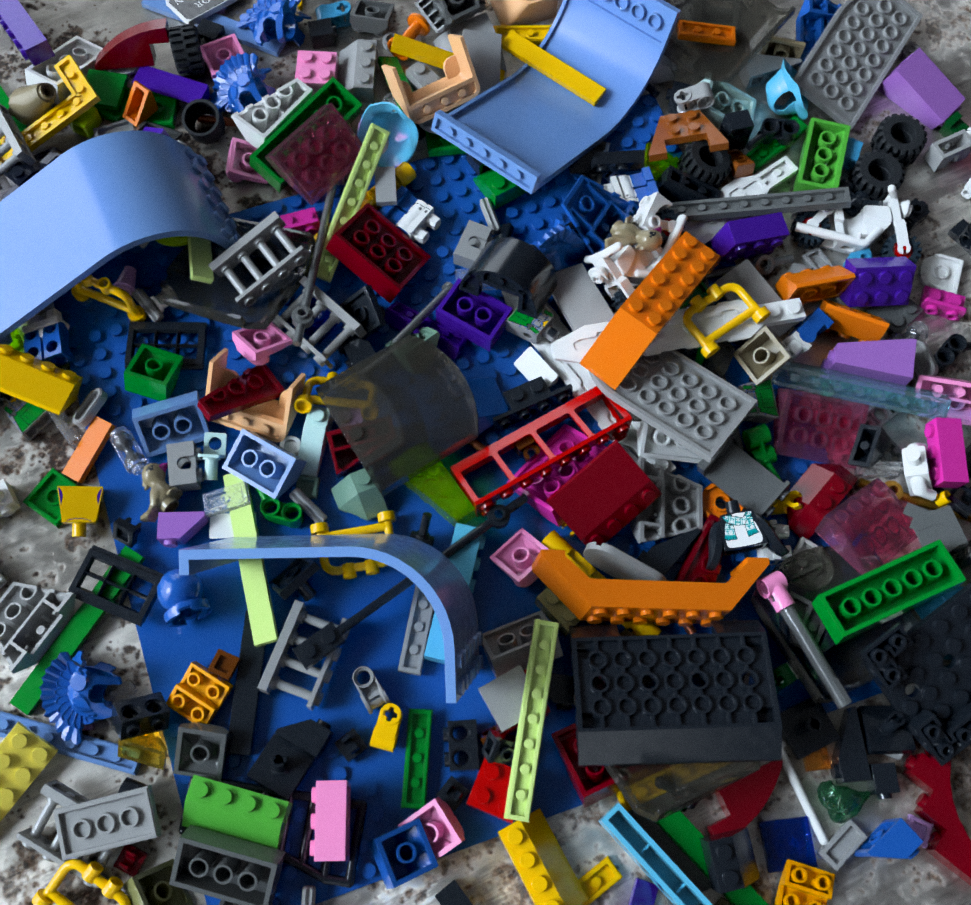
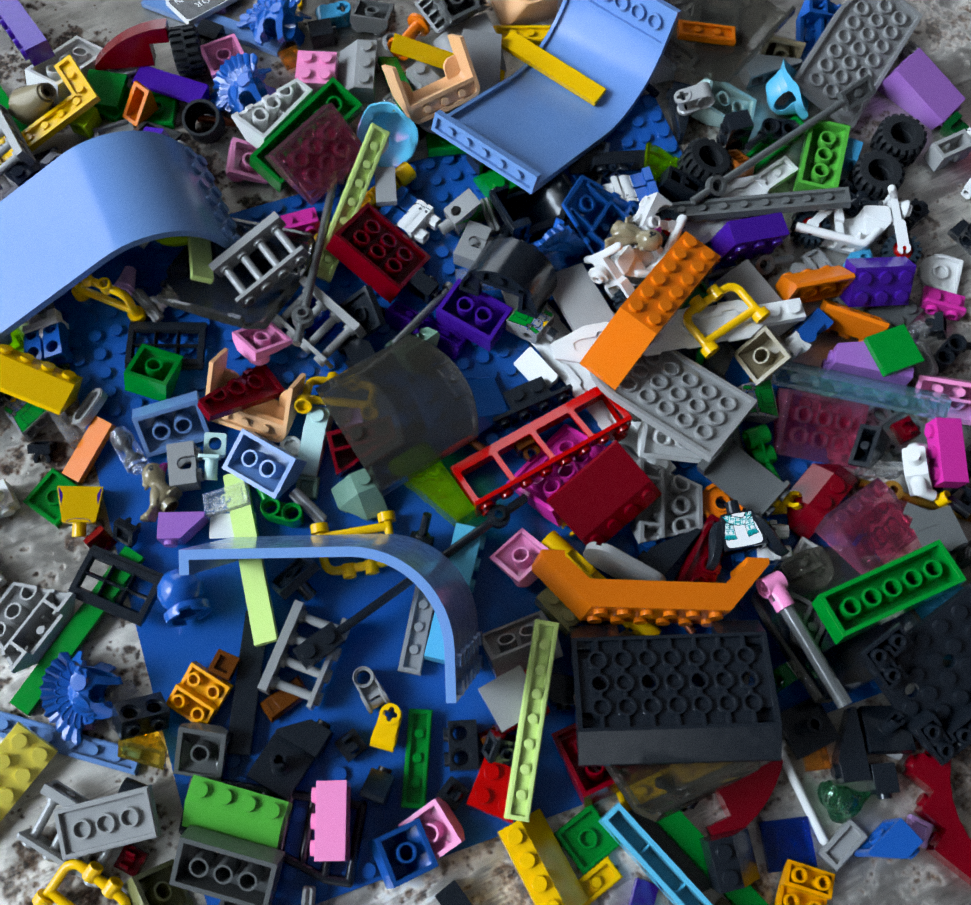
(42, 448): none -> black tile
(100, 538): none -> dark red tile
(281, 702): none -> reddish brown tile
(289, 57): none -> clear orange tile
(378, 785): none -> black slope
(424, 286): none -> black brick
(460, 211): none -> light grey torso
(533, 214): none -> black cylinder
(586, 839): none -> green tile
(685, 128): dark orange wing -> none
(847, 99): none -> dark grey bar
(893, 350): none -> green tile
(904, 430): none -> dark red tile
(939, 325): none -> black tile

